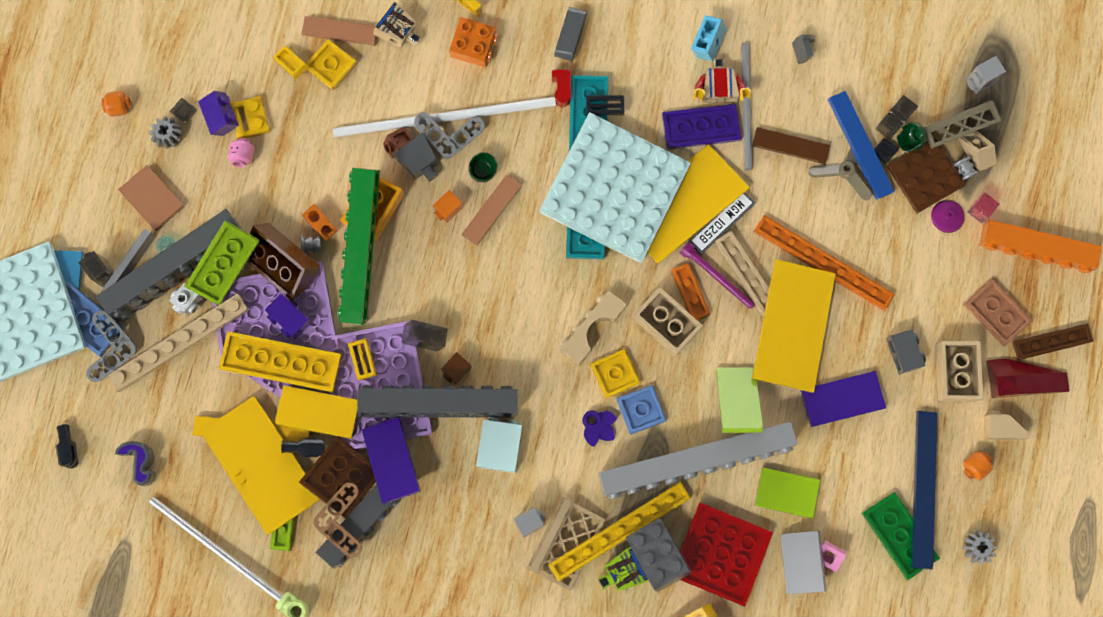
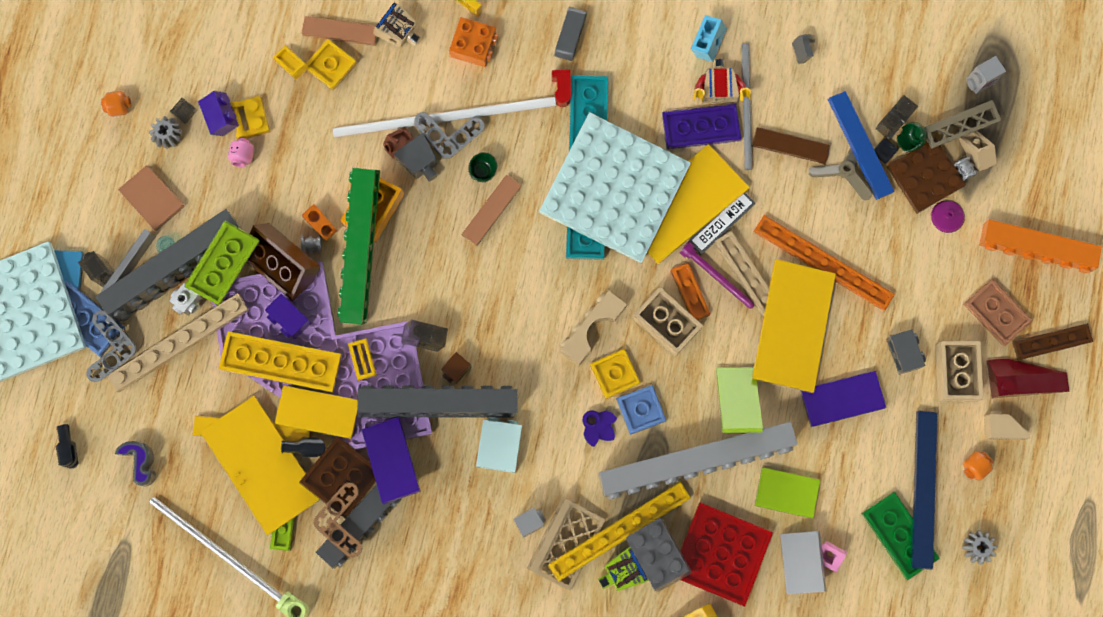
(447, 206): orange brick -> none
(605, 105): black tile -> none
(983, 207): clear pink brick -> none

